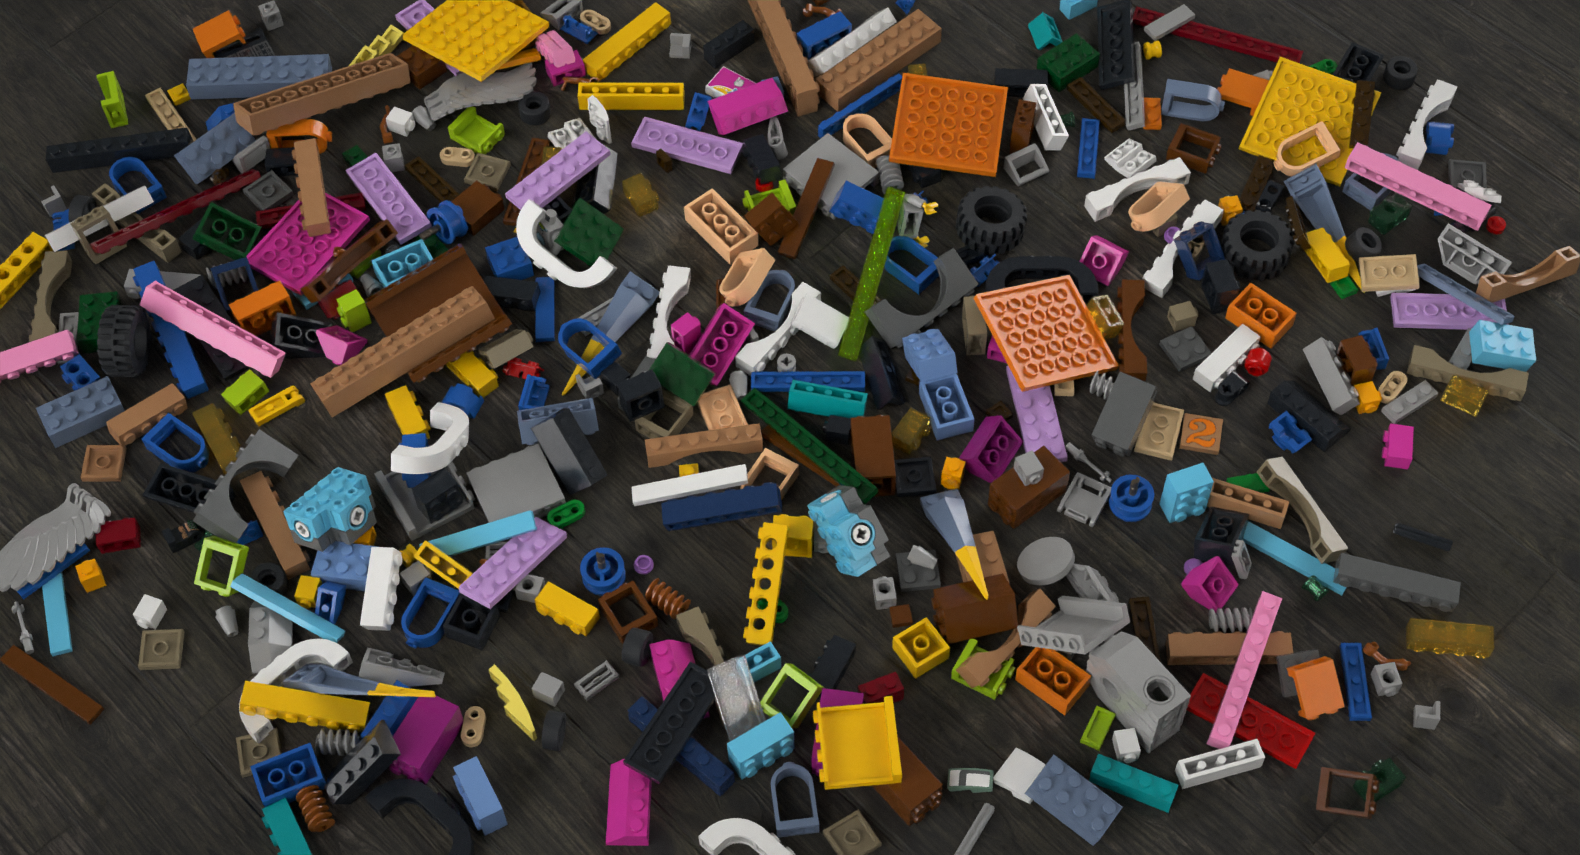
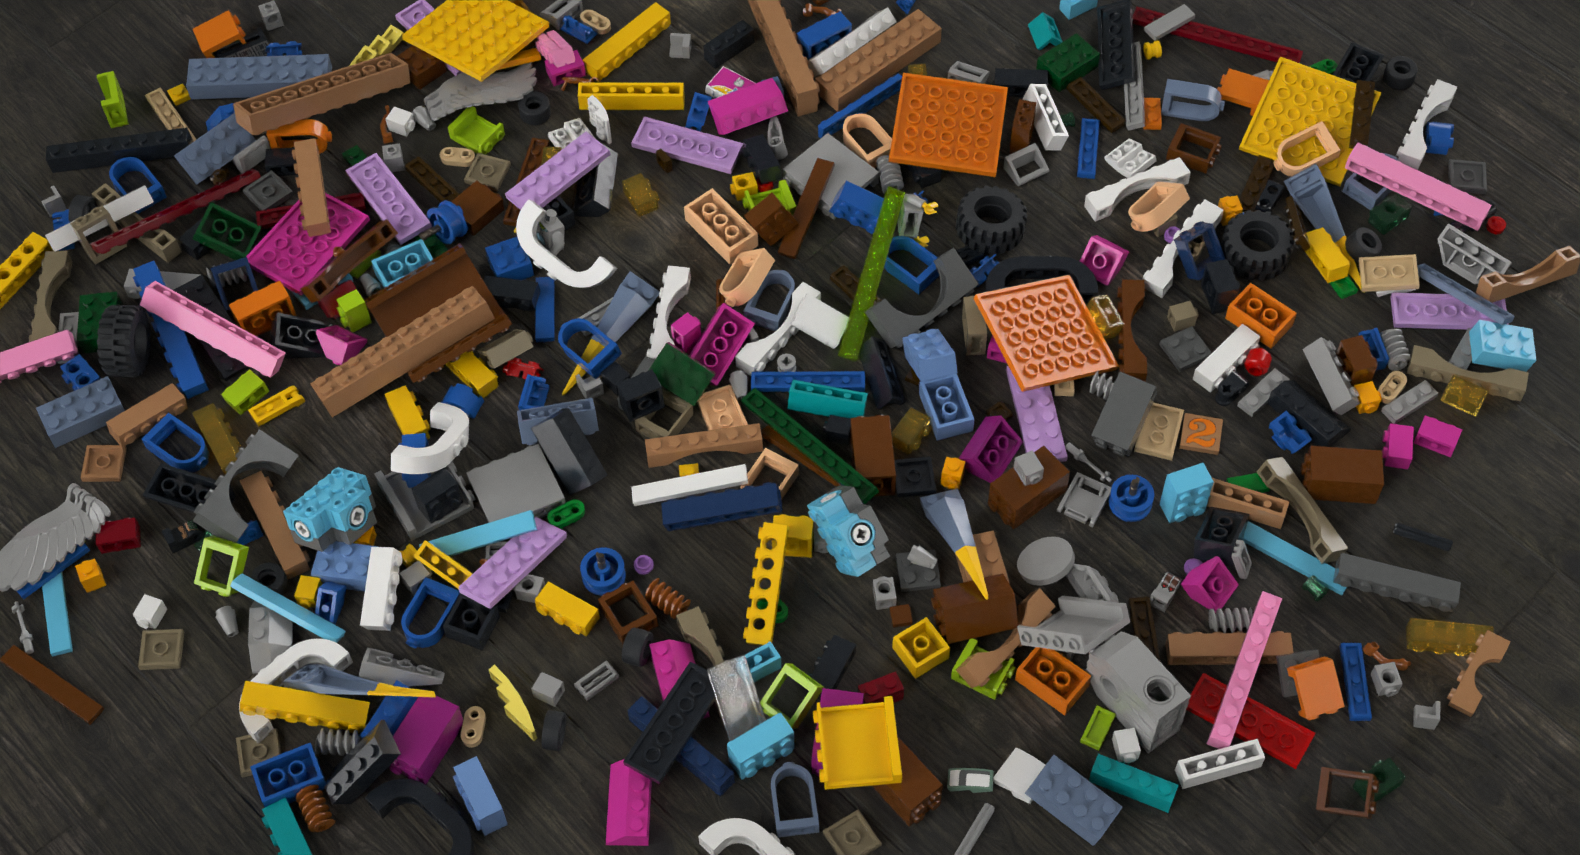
(289, 48): none -> blue hinge
(588, 233): dark green plate -> none
(742, 183): none -> yellow brick
(956, 74): none -> light grey tile
(1165, 591): none -> light grey leg
(1259, 395): none -> light grey plate
(1343, 474): none -> reddish brown brick
(1396, 349): none -> light grey piece
(1437, 436): none -> dark pink brick
(1467, 696): none -> medium nougat arch
(1477, 191): white slope -> none

